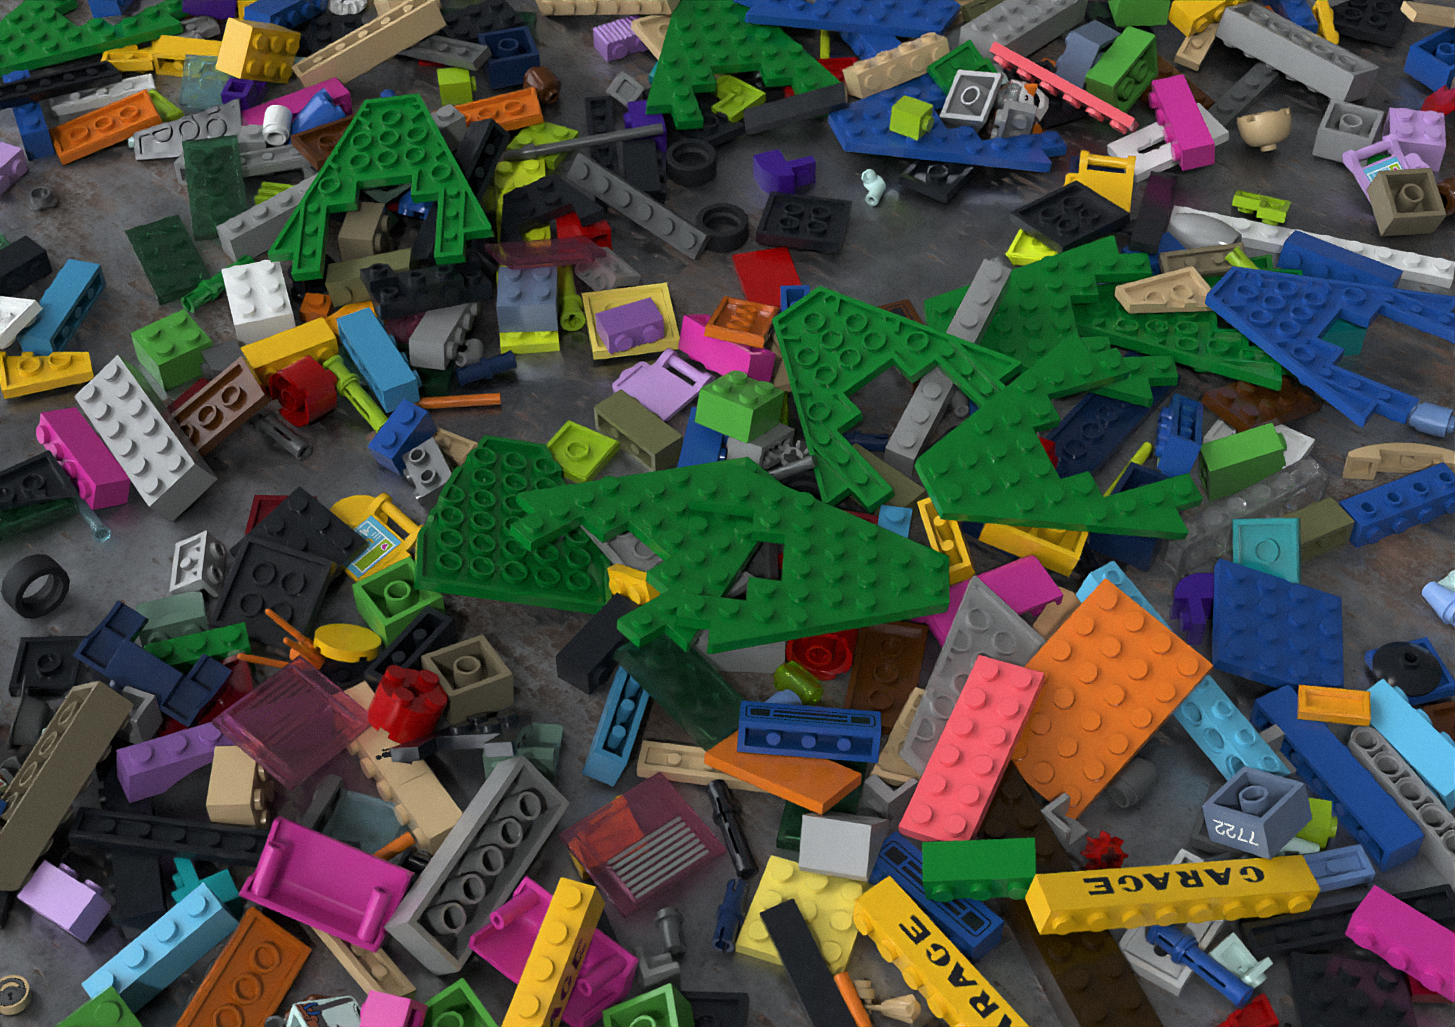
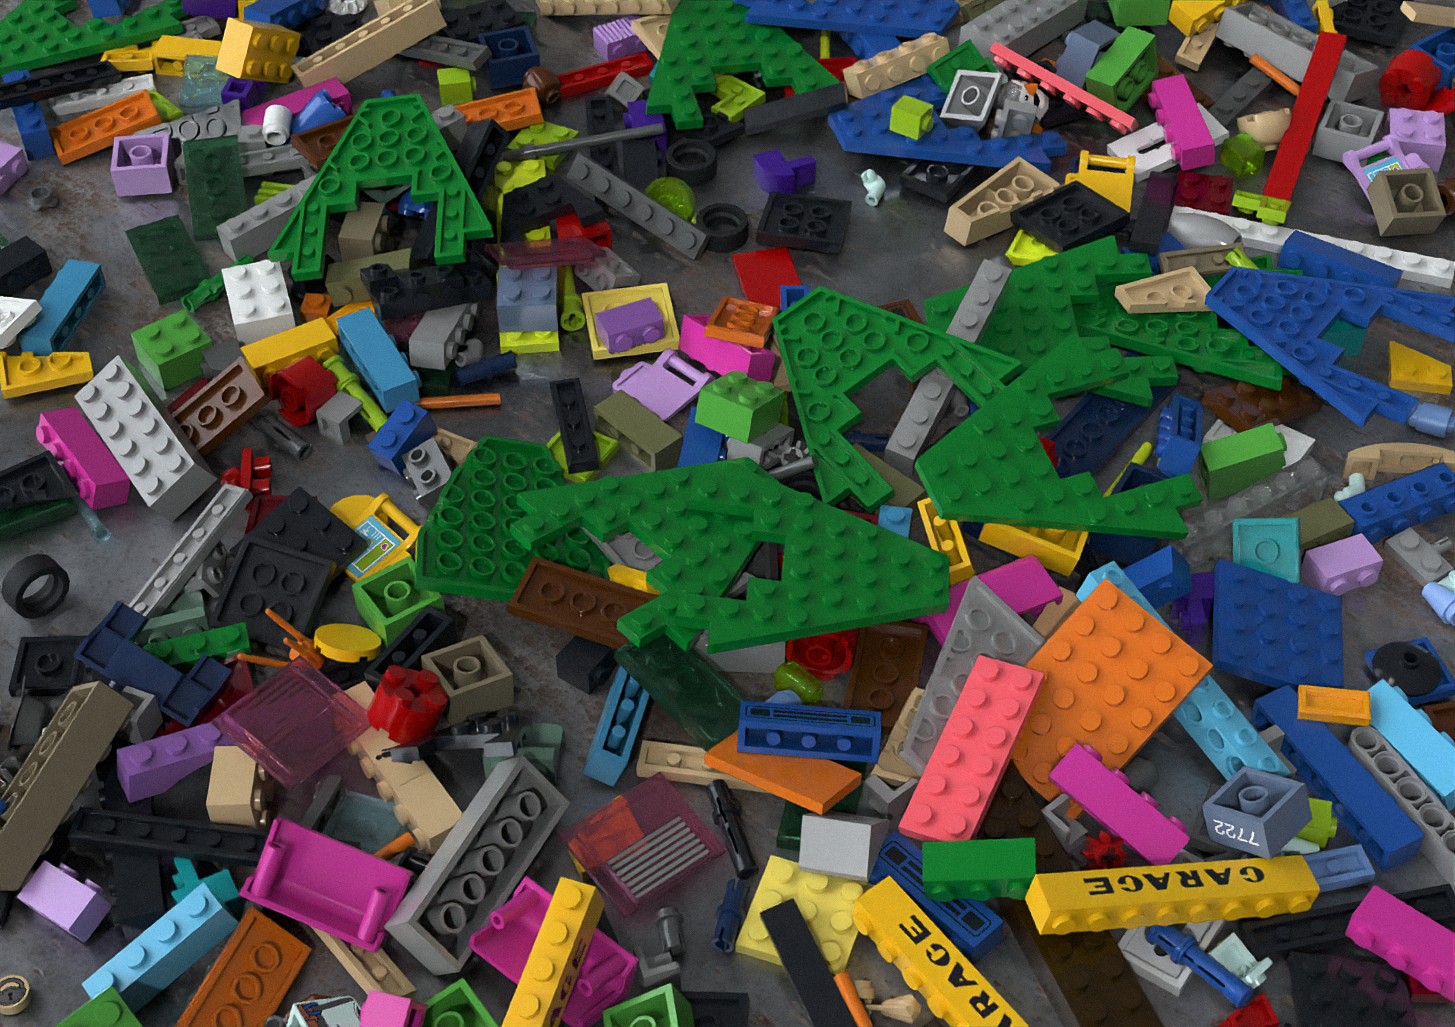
(143, 164): none -> lavender brick
(190, 551): none -> light grey tile
(251, 468): none -> red hips
(335, 414): none -> light grey panel
(574, 426): none -> black tile
(575, 602): none -> reddish brown plate
(604, 74): none -> red tile
(674, 195): none -> clear neon green tile
(989, 205): none -> tan wedge
(1118, 807): none -> dark pink brick
(1161, 576): none -> blue brick
(1204, 192): none -> dark red plate
(1242, 155): none -> clear neon green brick
(1275, 74): none -> orange bar
(1305, 116): none -> red tile
(1342, 565): none -> lavender brick
(1355, 487): none -> light aqua arm
(1409, 80): none -> red brick
(1417, 371): none -> yellow wing
(1420, 557): none -> light grey plate

